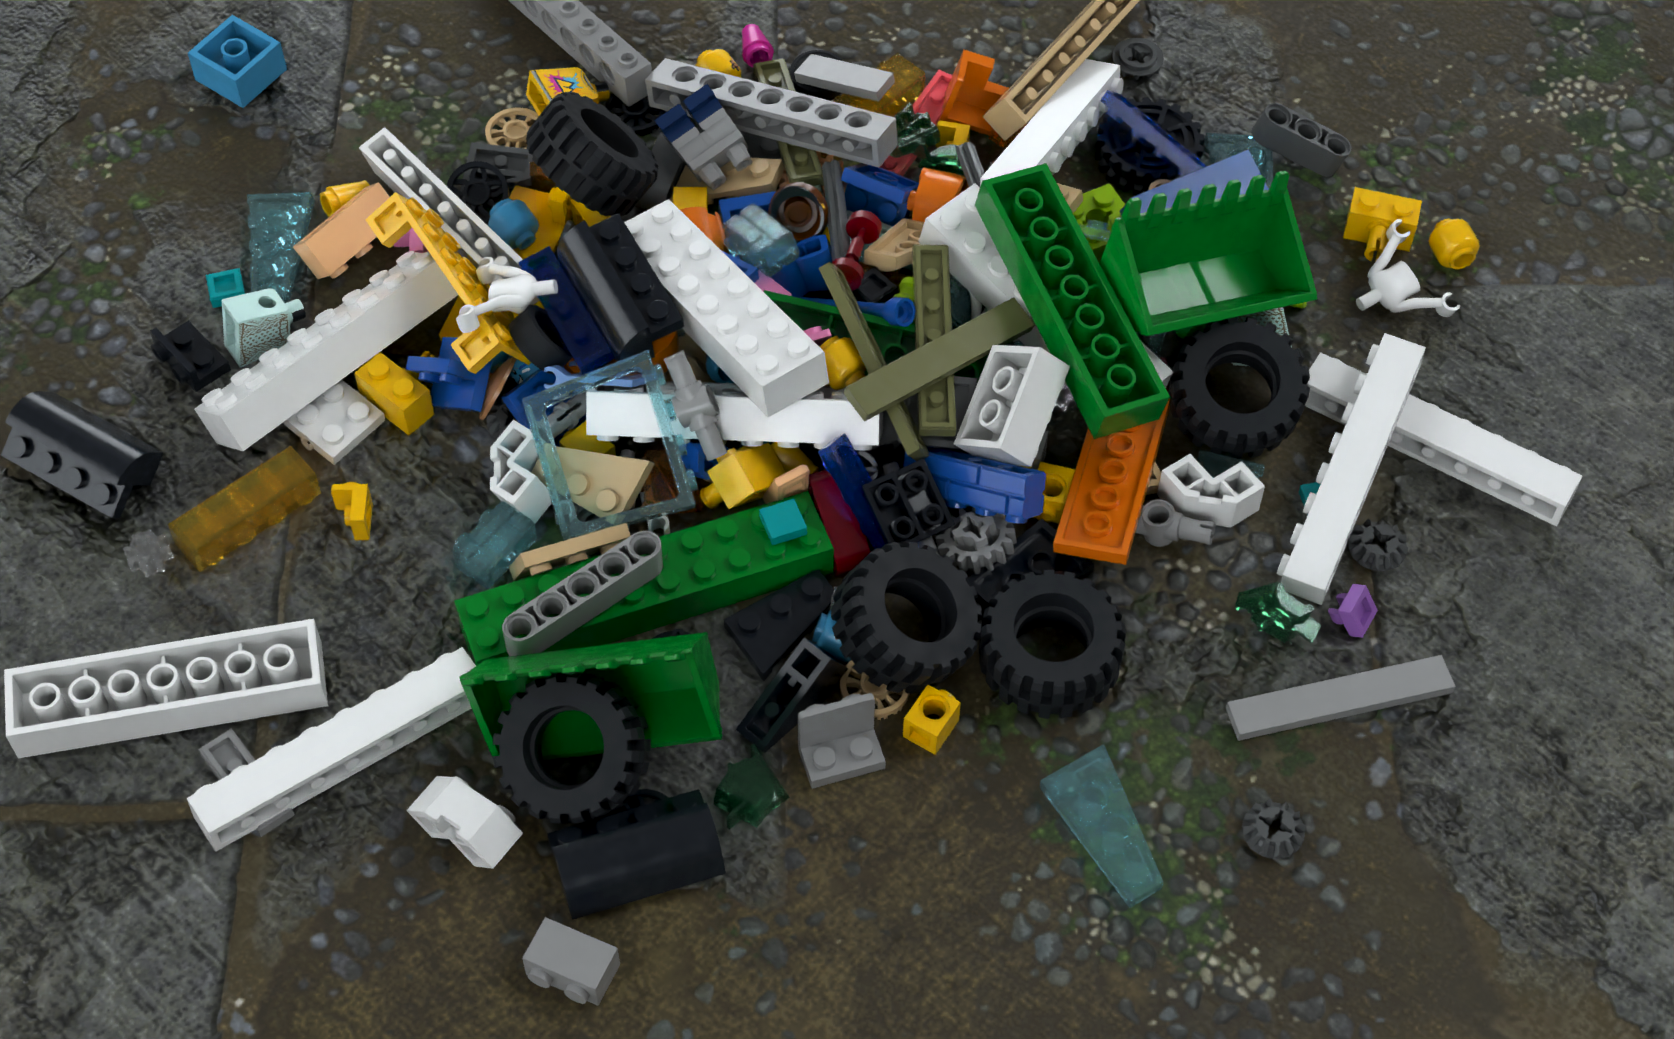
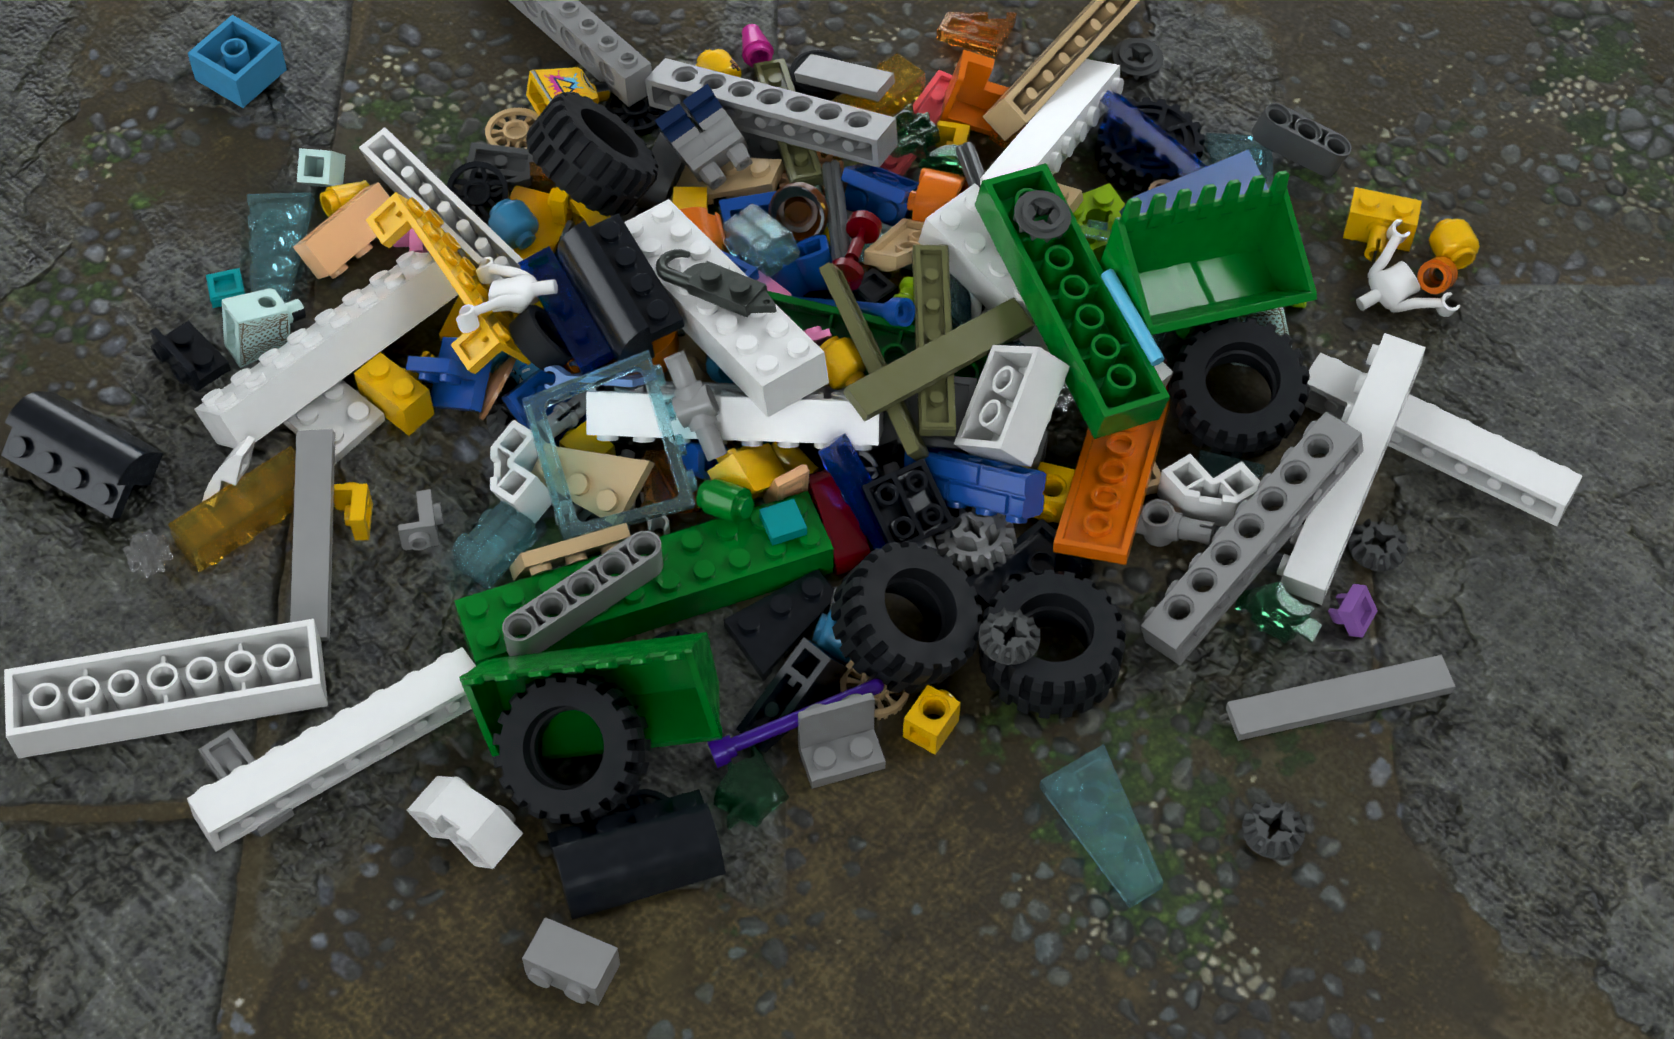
(232, 468): none -> white slope
(313, 529): none -> light grey tile
(320, 167): none -> light aqua brick
(425, 532): none -> light grey bracket
(717, 285): none -> pearl dark grey plate
(725, 500): none -> green brick
(727, 748): none -> dark purple piece
(976, 31): none -> clear orange wing
(1019, 648): none -> dark grey gear
(1042, 203): none -> dark grey gear
(1132, 317): none -> medium azure bar
(1319, 475): none -> light grey brick
(1428, 279): none -> orange brick

